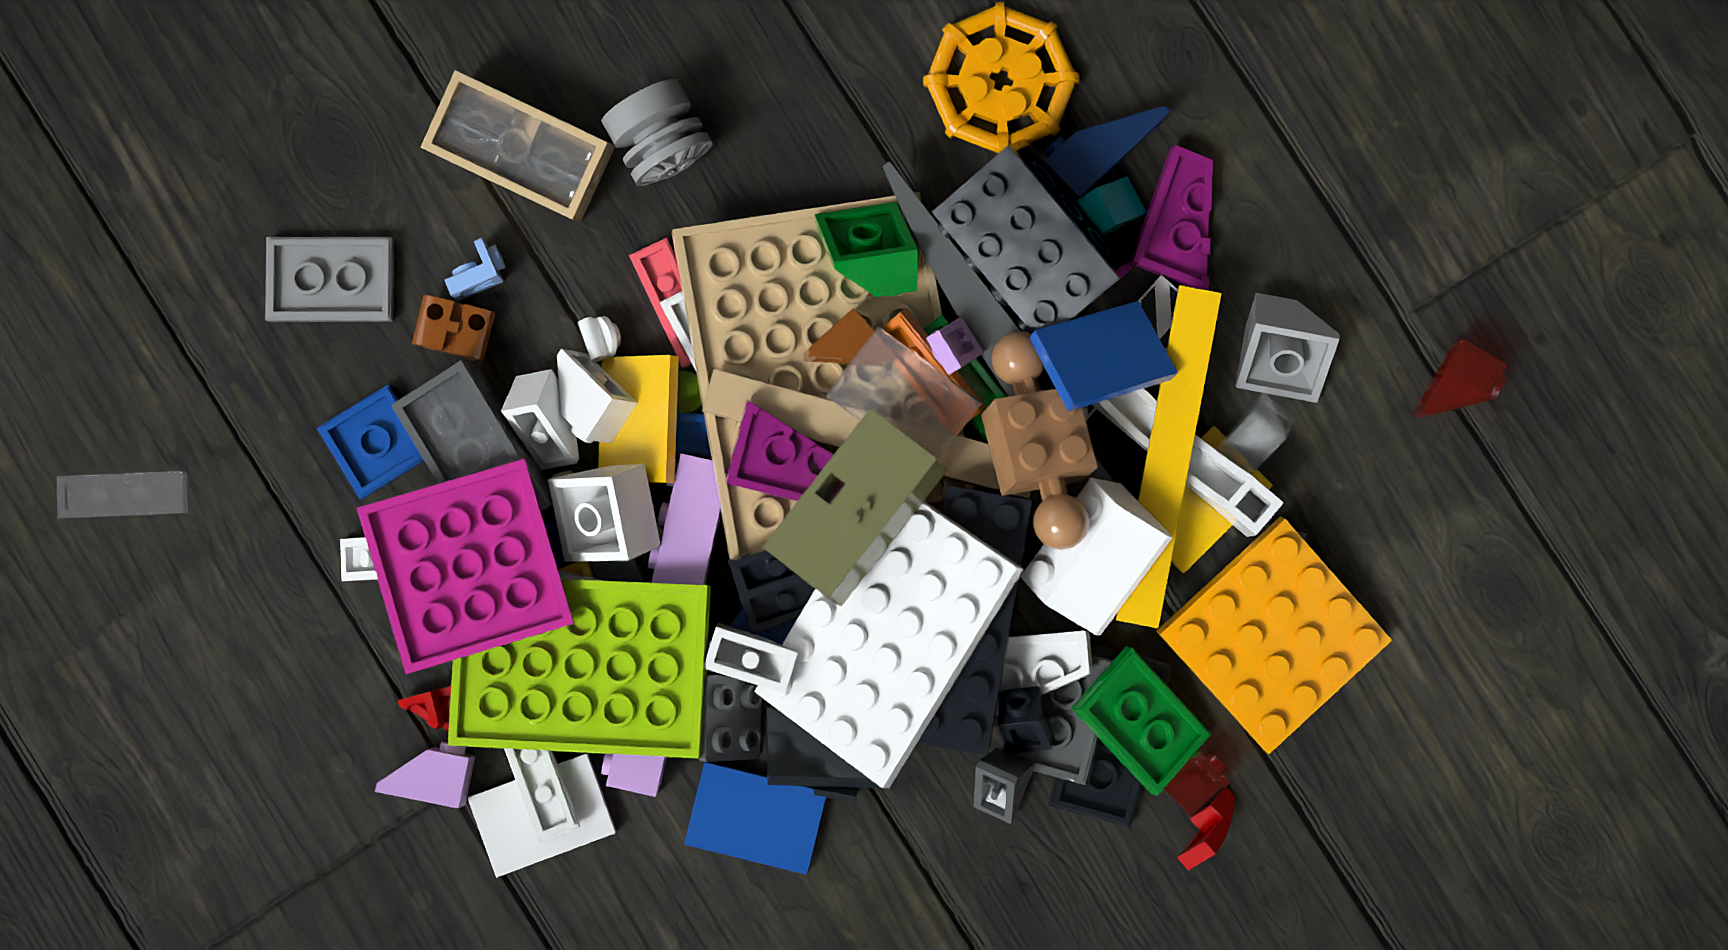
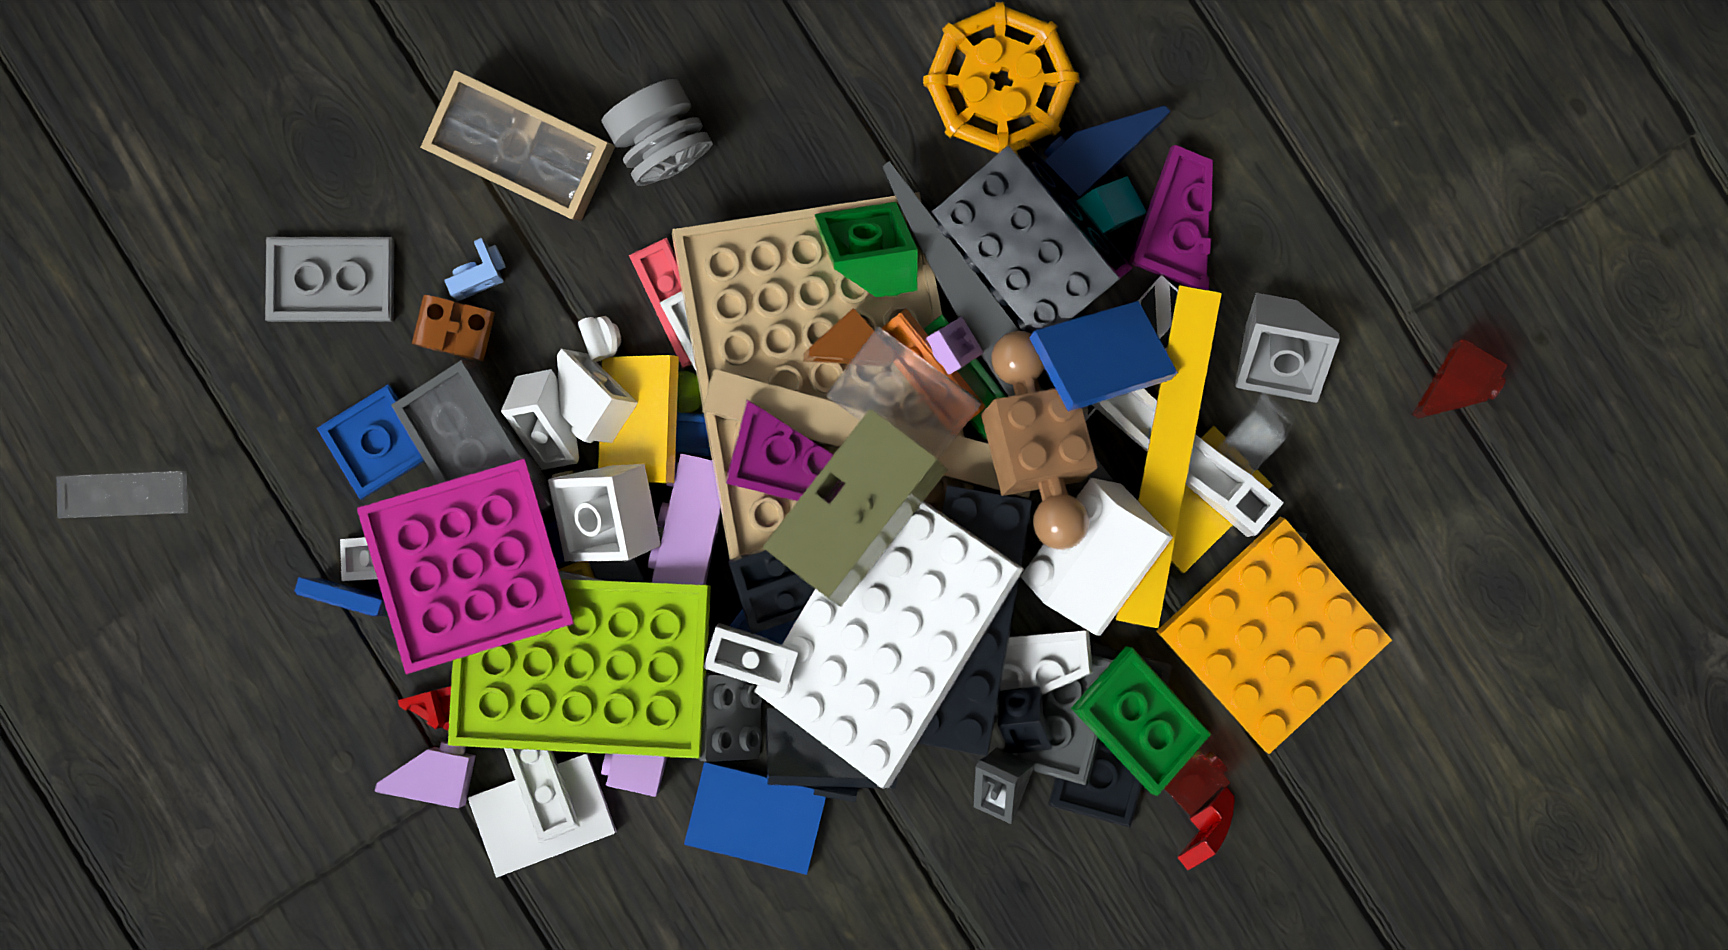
(341, 596): none -> blue tile

